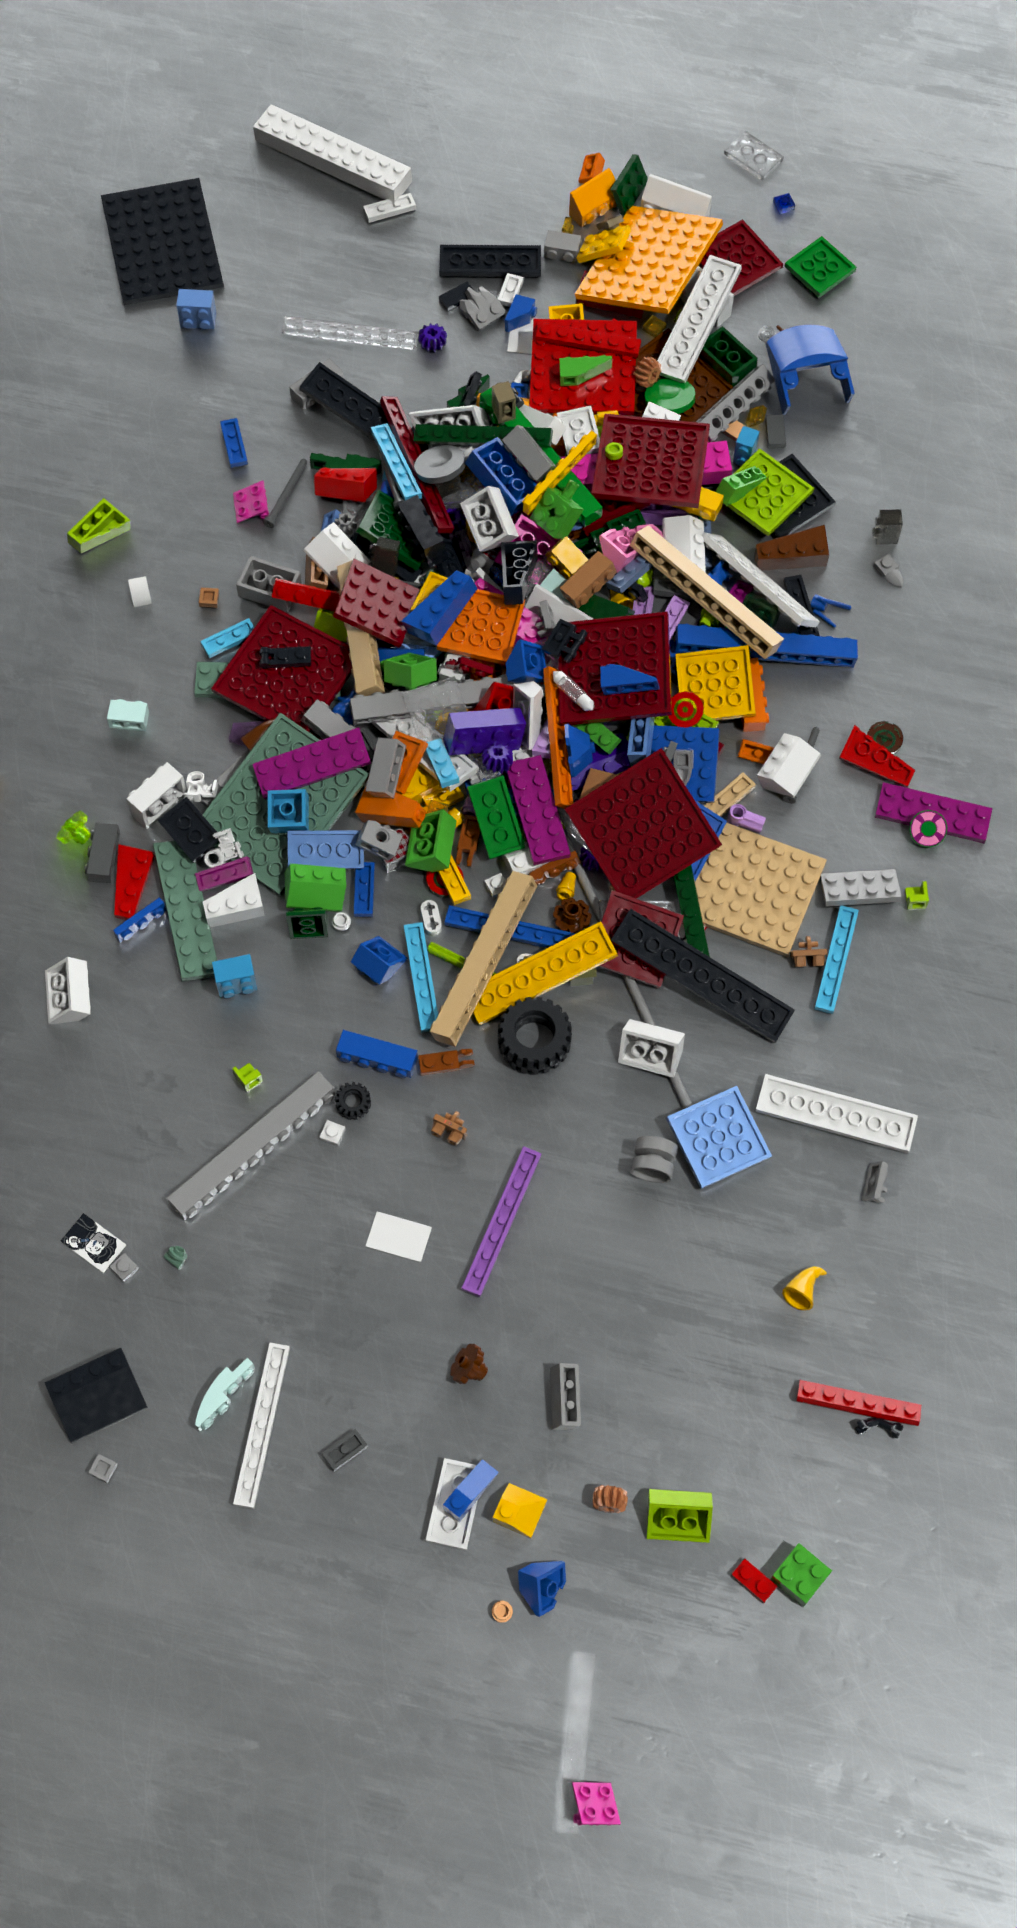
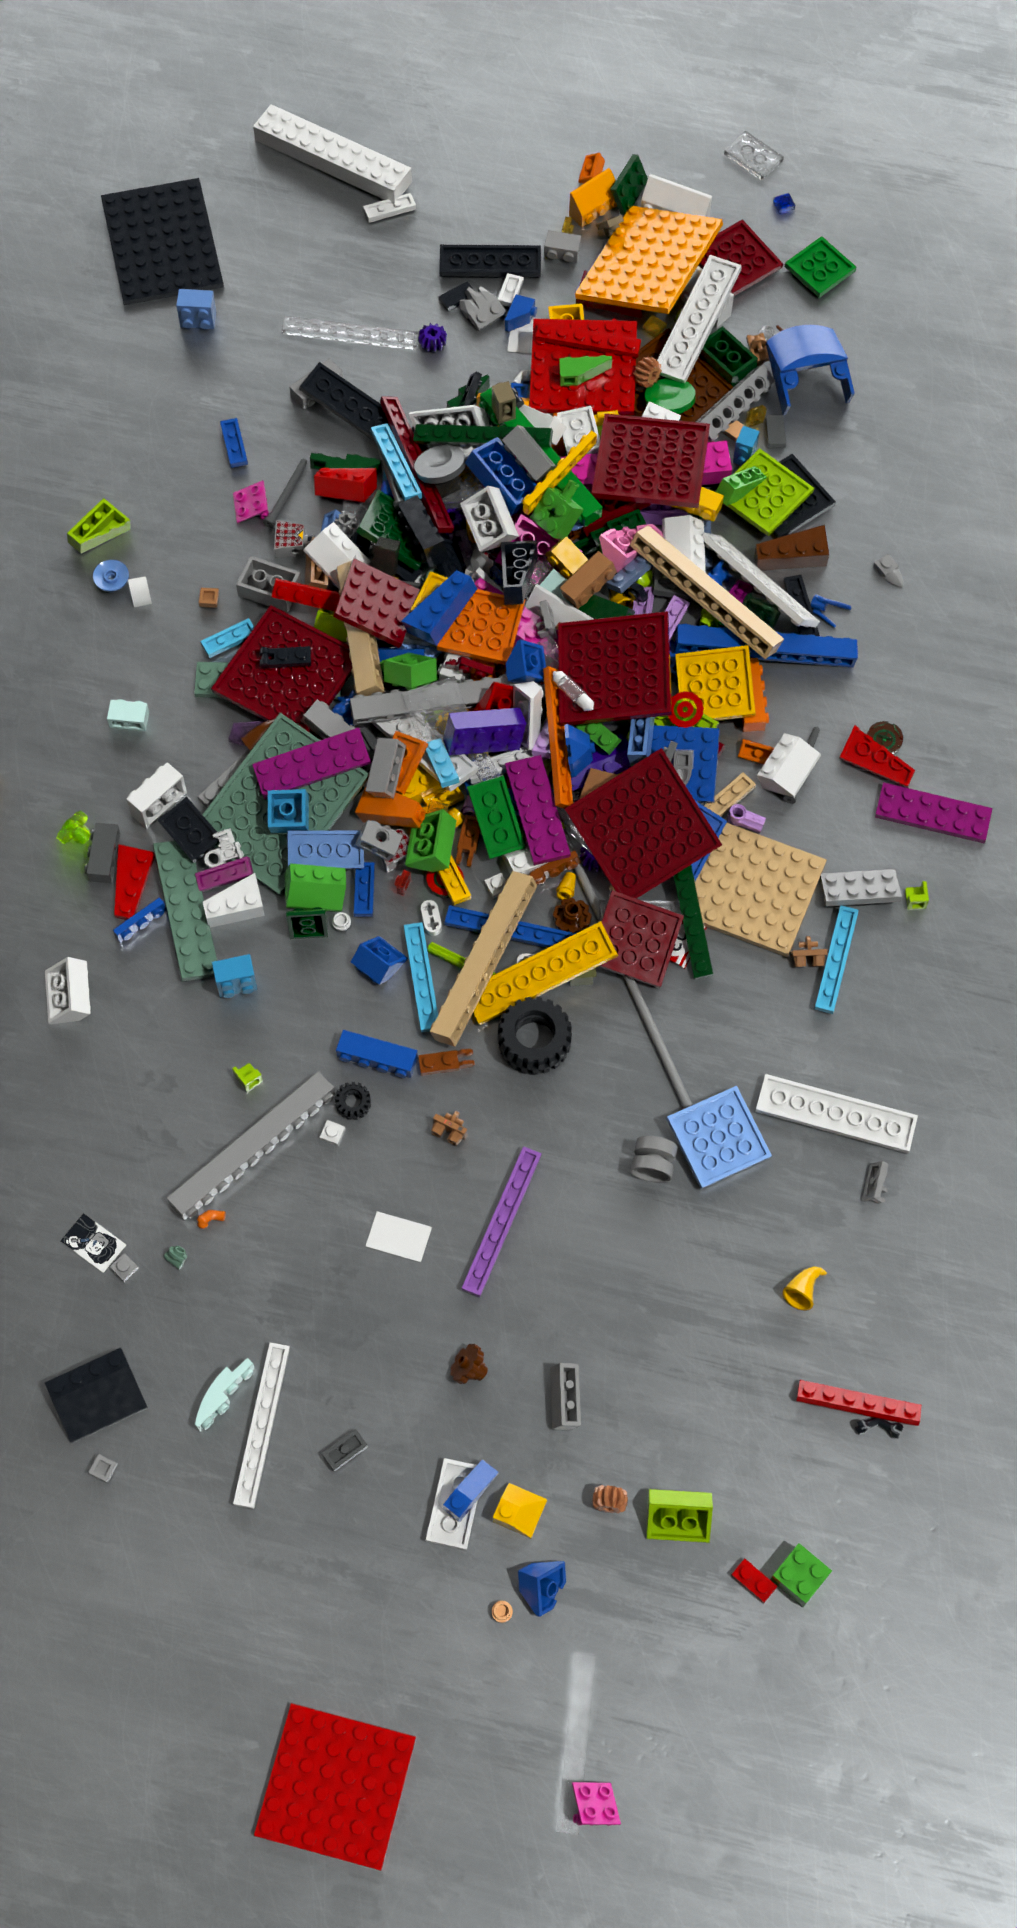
(110, 569): none -> medium blue dish
(198, 788): white piece -> none
(209, 1215): none -> orange arm
(290, 539): none -> light grey torso
(335, 1787): none -> red plate
(402, 882): none -> clear red plate
(497, 758): dark purple gear -> none
(559, 639): black plate -> none
(603, 243): yellow plate -> none
(614, 451): lime tile -> none
(620, 679): blue slope -> none
(651, 1048): white slope -> none
(702, 975): black plate -> none
(757, 346): none -> medium nougat hips
(888, 527): clear smoke brick -> none
(928, 828): tile -> none

